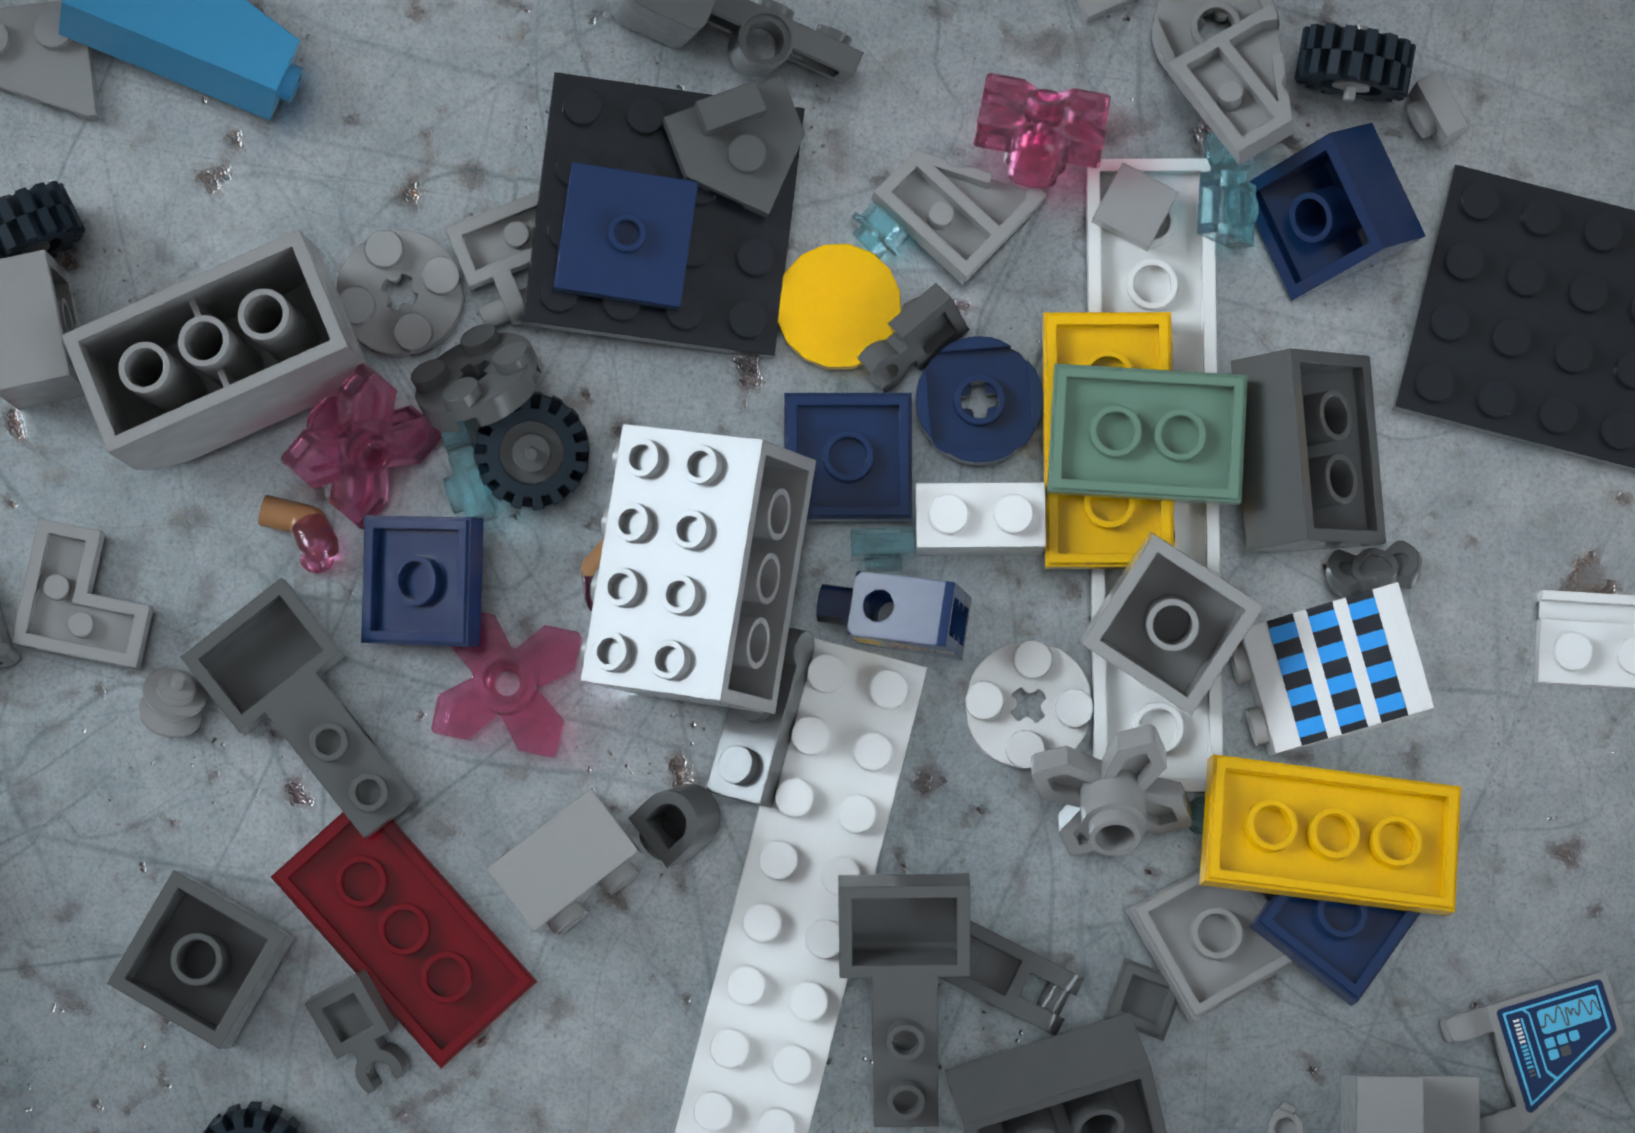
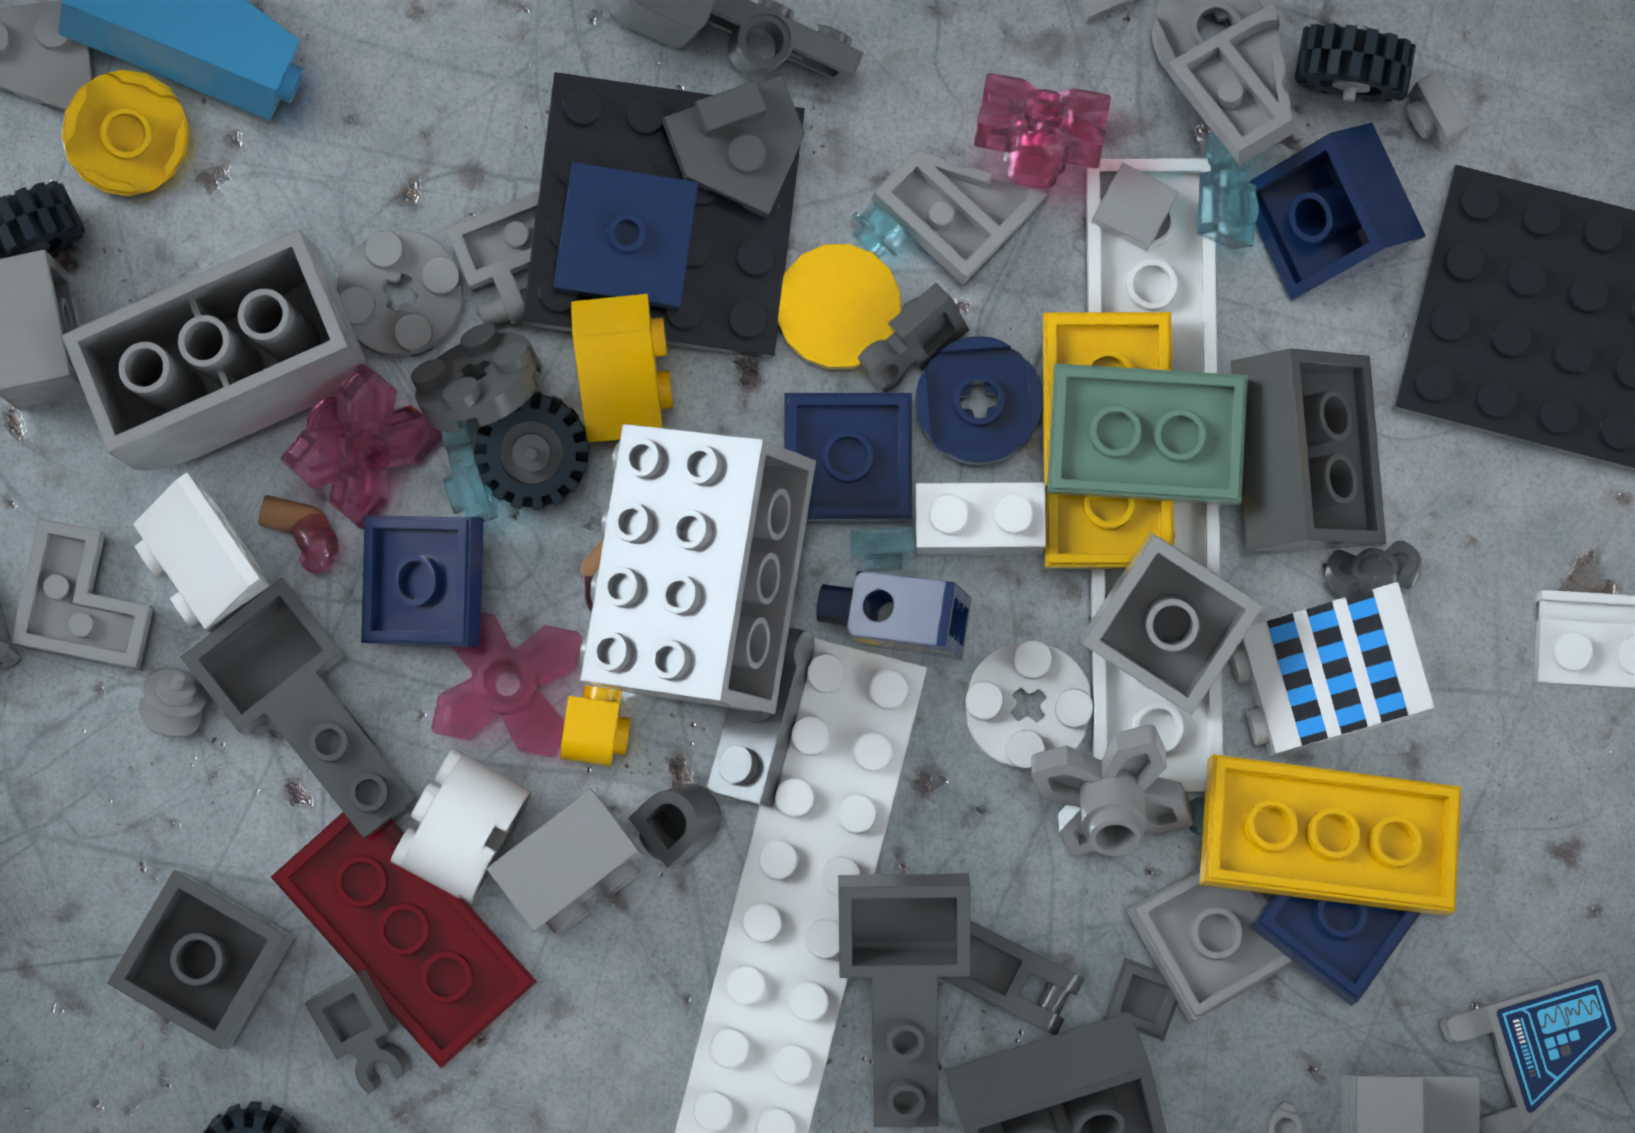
(125, 133): none -> yellow tile
(200, 554): none -> white slope
(461, 826): none -> white brick
(594, 727): none -> yellow plate
(618, 365): none -> yellow brick

